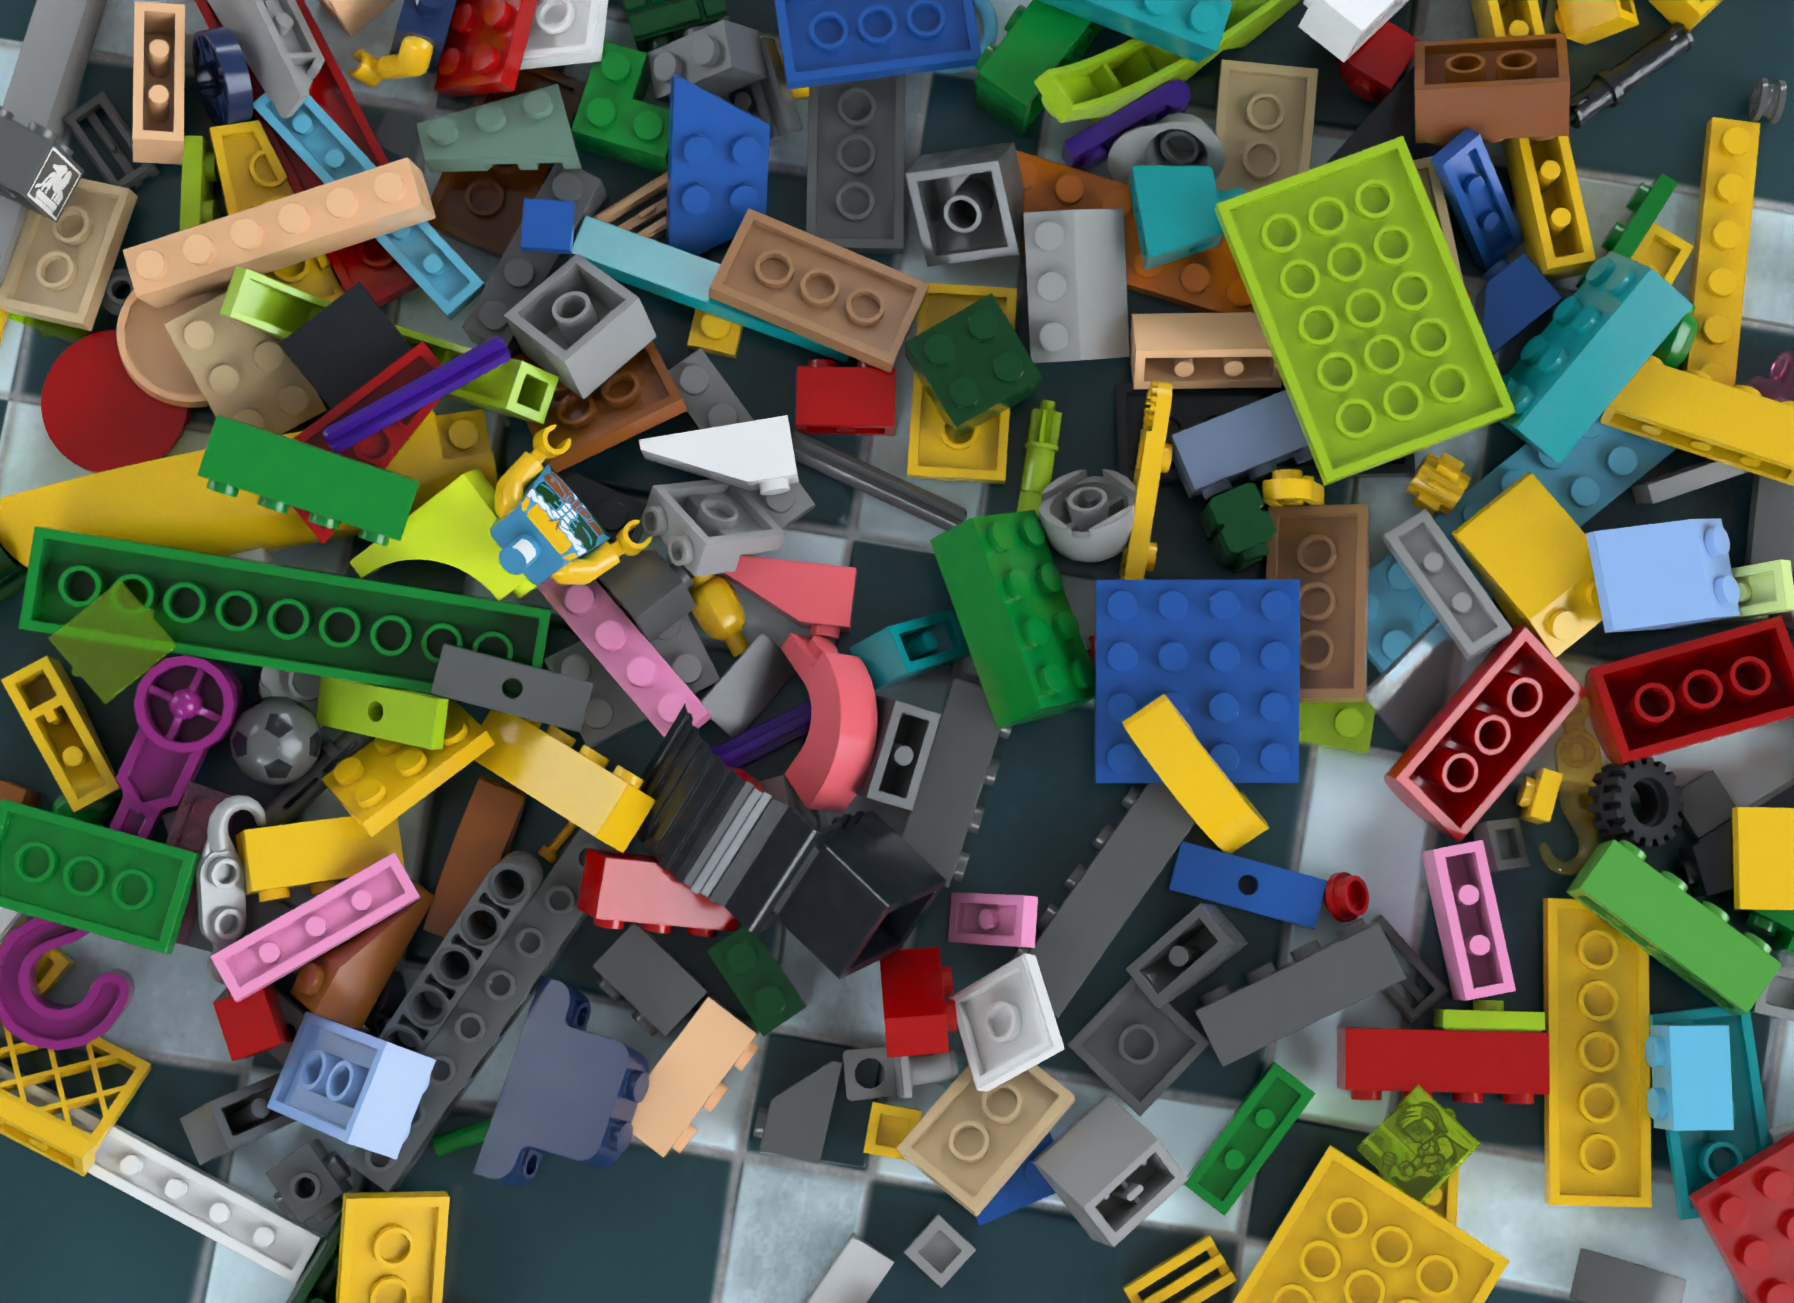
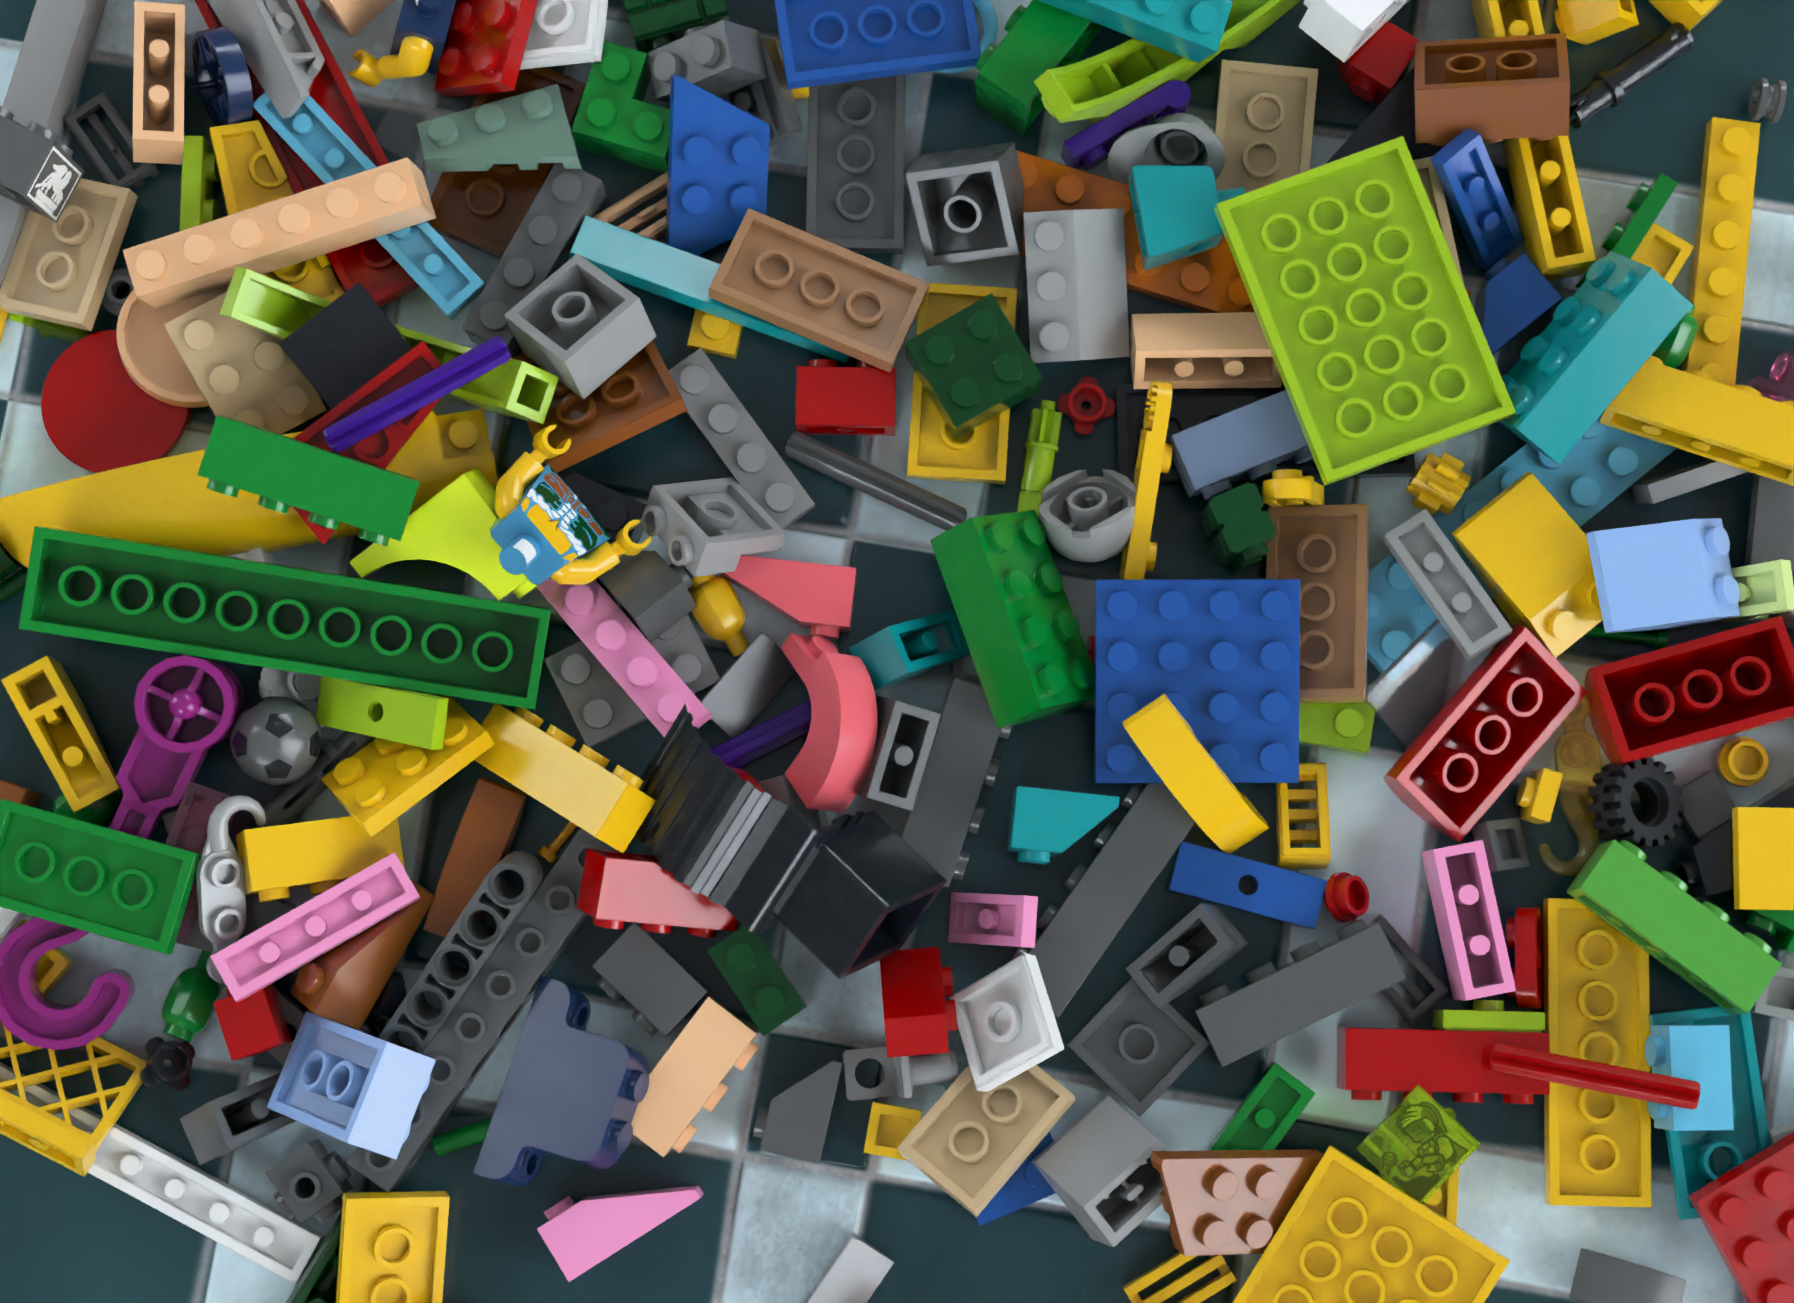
(113, 642): clear neon green piece -> none
(178, 1053): none -> black plate
(190, 1001): none -> green plant
(480, 679): dark grey tile -> none
(548, 226): blue tile -> none
(603, 1224): none -> bright pink slope
(738, 454): white slope -> none
(939, 1250): light grey plate -> none
(1052, 820): none -> teal slope
(1086, 391): none -> red plate
(1230, 1197): none -> wing
(1304, 857): none -> yellow slope
(1526, 936): none -> red plate
(1595, 1076): none -> red axle
(1658, 640): none -> green piece
(1743, 761): none -> yellow plate

